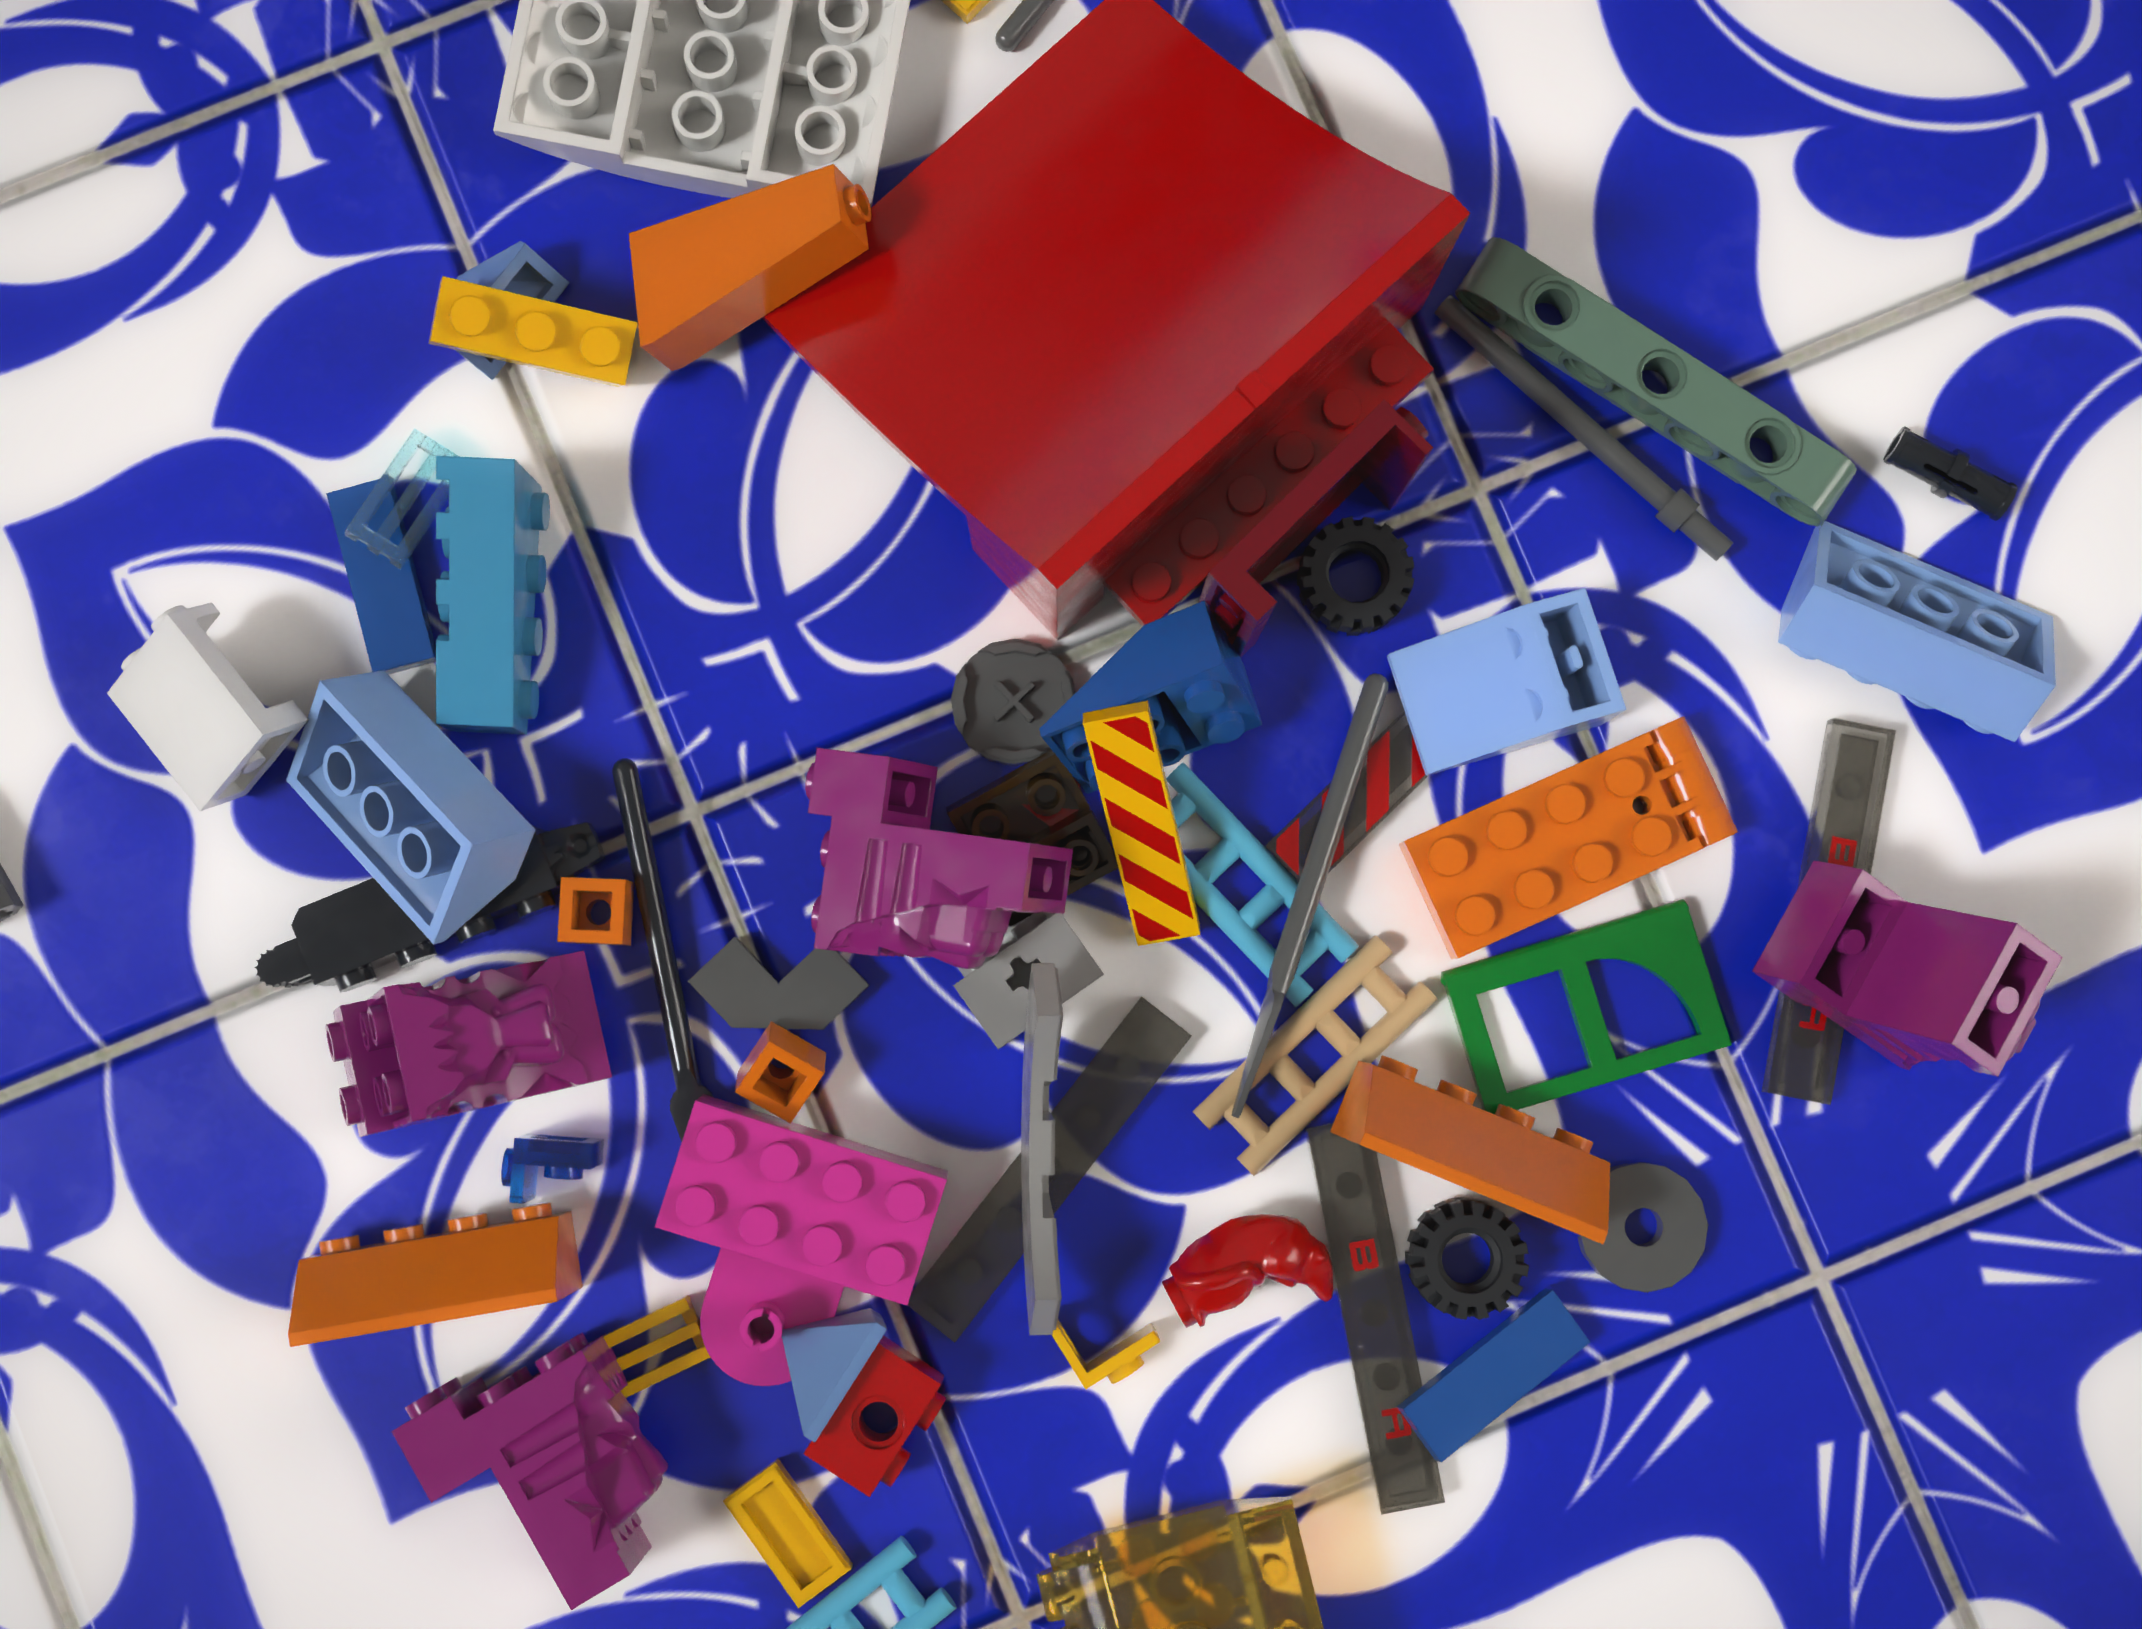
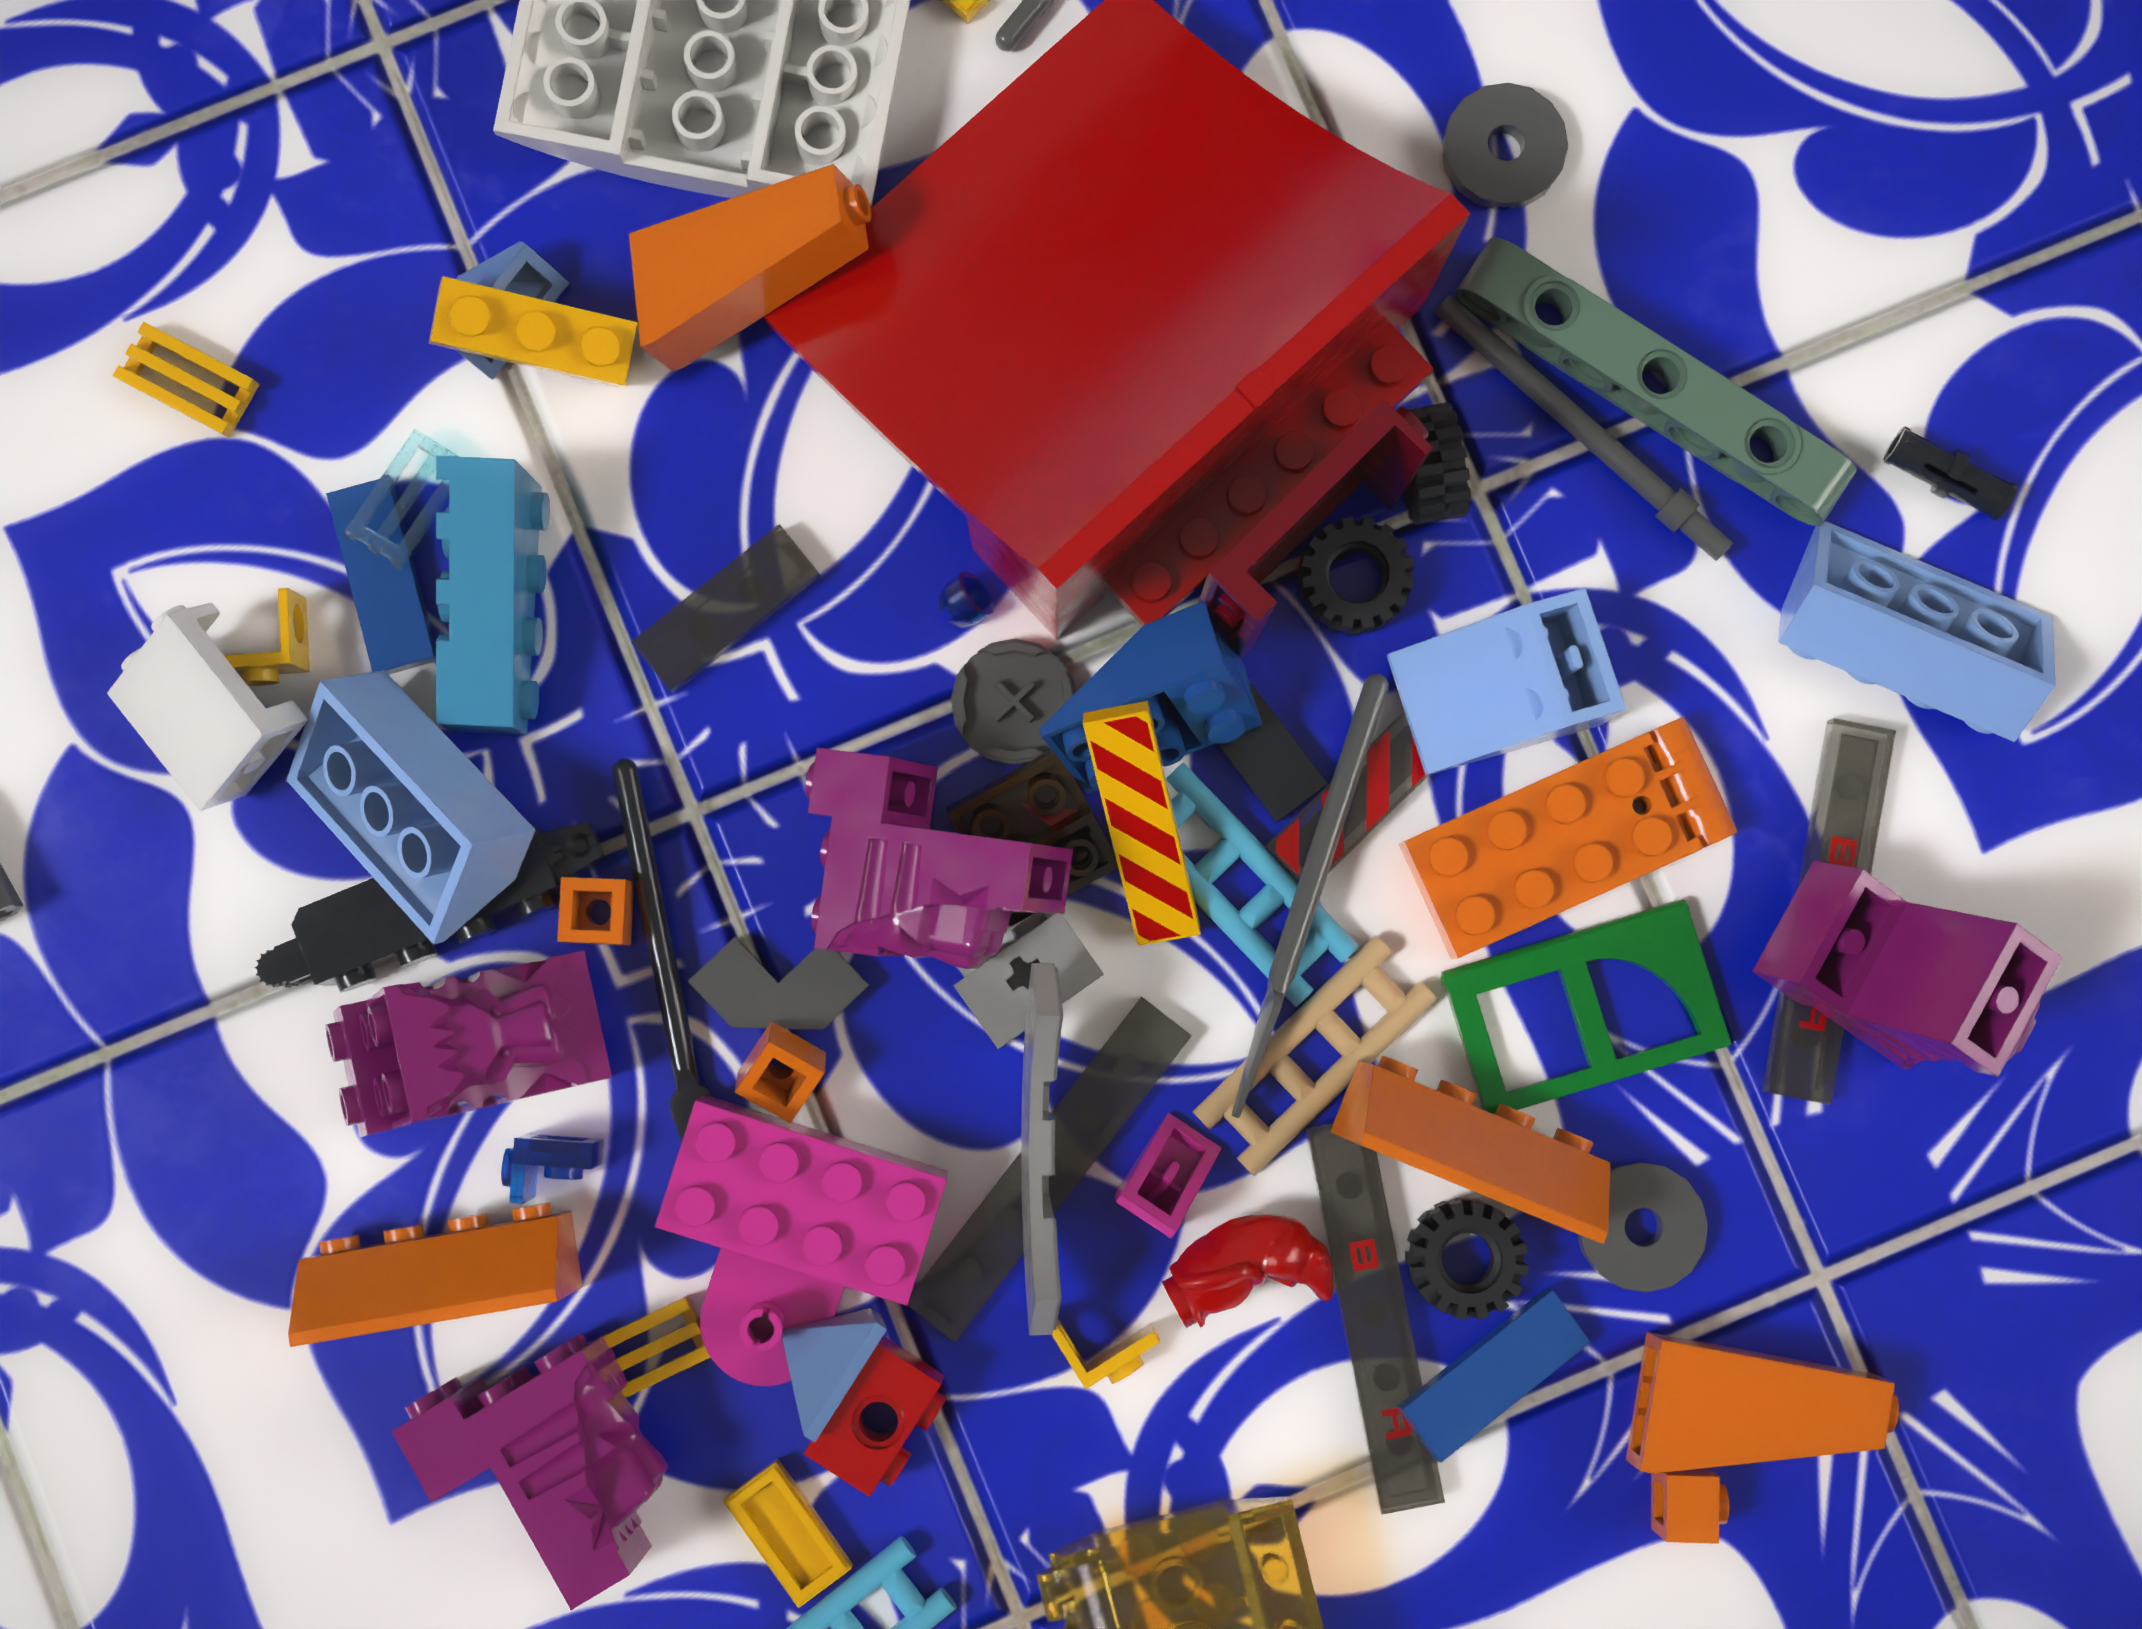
(141, 356): none -> yellow tile
(264, 668): none -> yellow bracket
(726, 608): none -> clear smoke tile
(966, 600): none -> clear blue hinge
(1167, 1175): none -> dark pink slope
(1273, 764): none -> black tile
(1441, 483): none -> black tyre
(1510, 111): none -> dark grey tile
(1688, 1506): none -> orange plate
(1740, 1406): none -> orange slope

